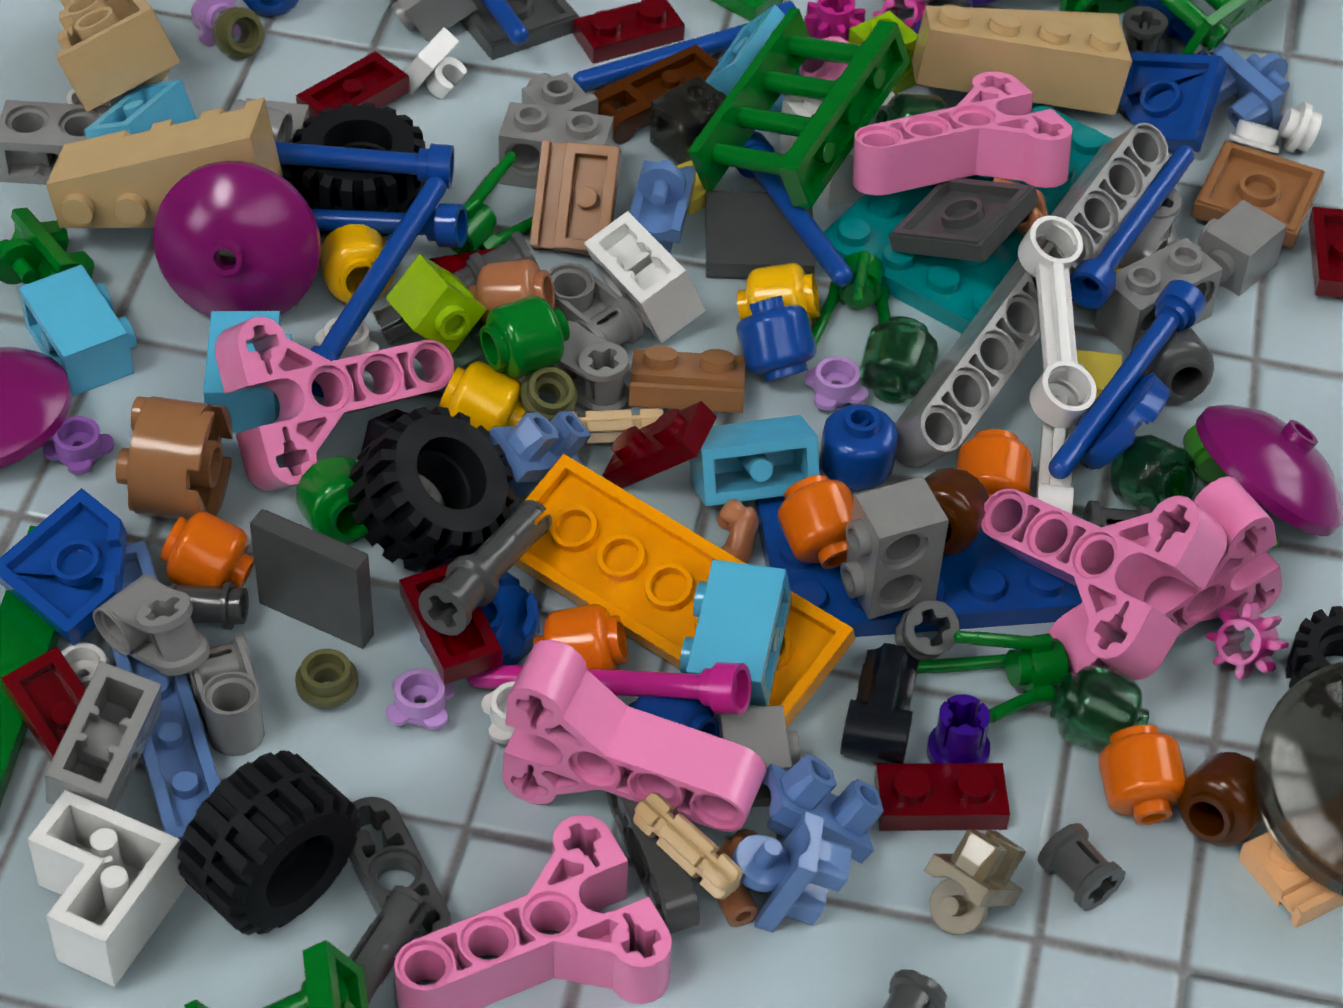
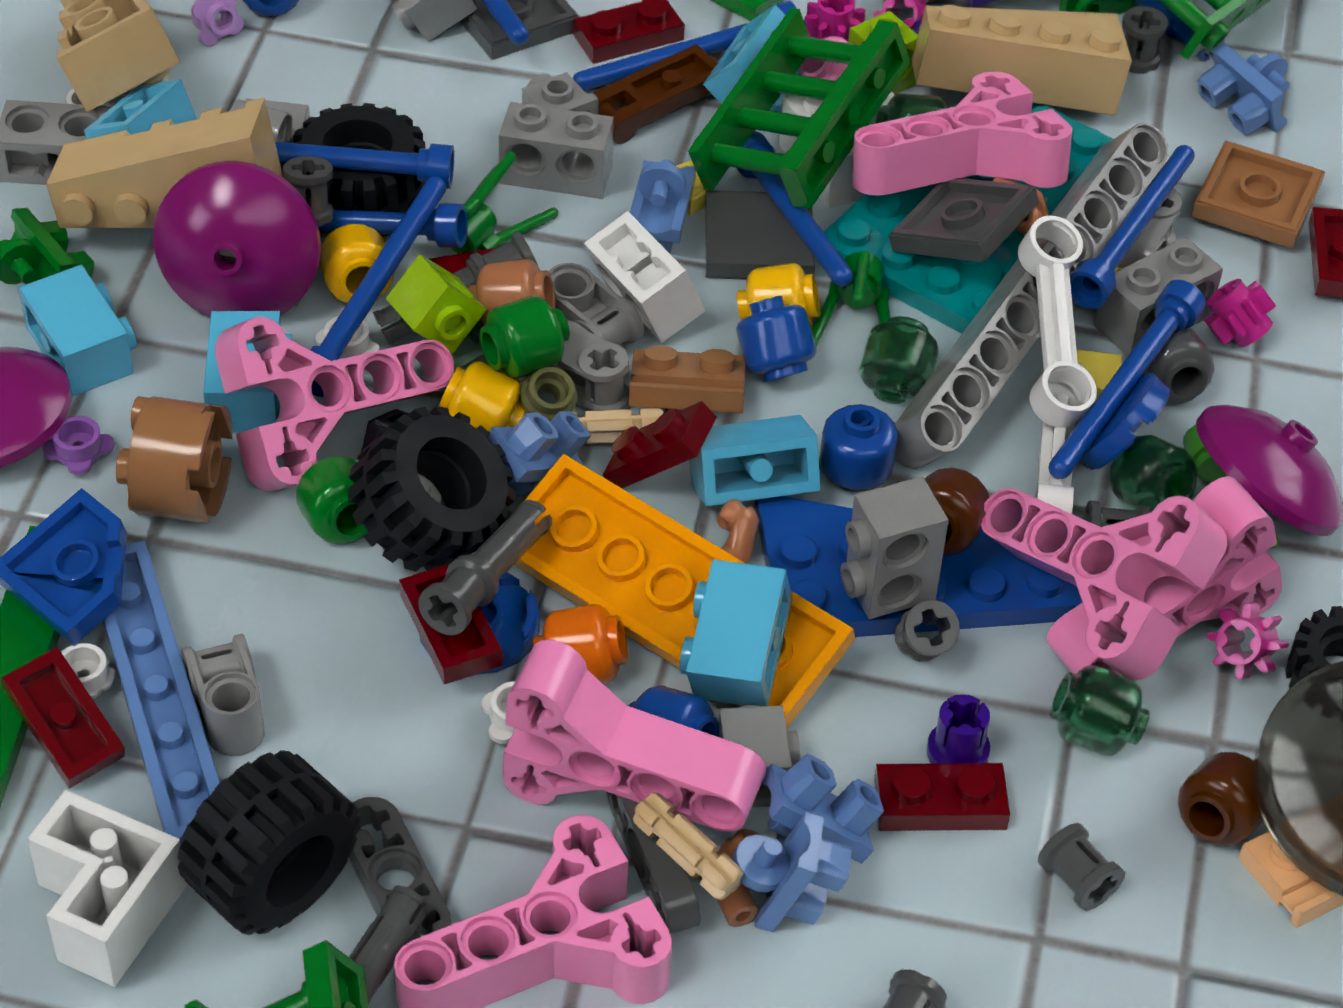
(105, 737): light grey brick -> none
(153, 627): light grey piece -> none
(207, 552): orange head -> none
(217, 604): dark grey pin -> none
(251, 32): olive plate -> none
(312, 578): dark grey tile -> none
(321, 172): none -> dark grey bush
(331, 667): olive plate -> none
(365, 81): dark red plate -> none
(420, 686): lavender plate -> none
(434, 63): white tile -> none
(574, 194): medium nougat plate -> none
(682, 116): clear smoke brick -> none
(722, 687): dark pink piece -> none
(816, 520): orange head -> none
(836, 383): lavender plate -> none
(880, 716): black piece -> none
(975, 880): dark tan hips -> none
(997, 460): orange head -> none
(1034, 665): green plant -> none
(1142, 773): orange head -> none
(1173, 94): blue plate -> none
(1239, 313): none -> dark pink gear
(1243, 244): light grey brick -> none
(1255, 136): white plate -> none
(1299, 127): white plate -> none

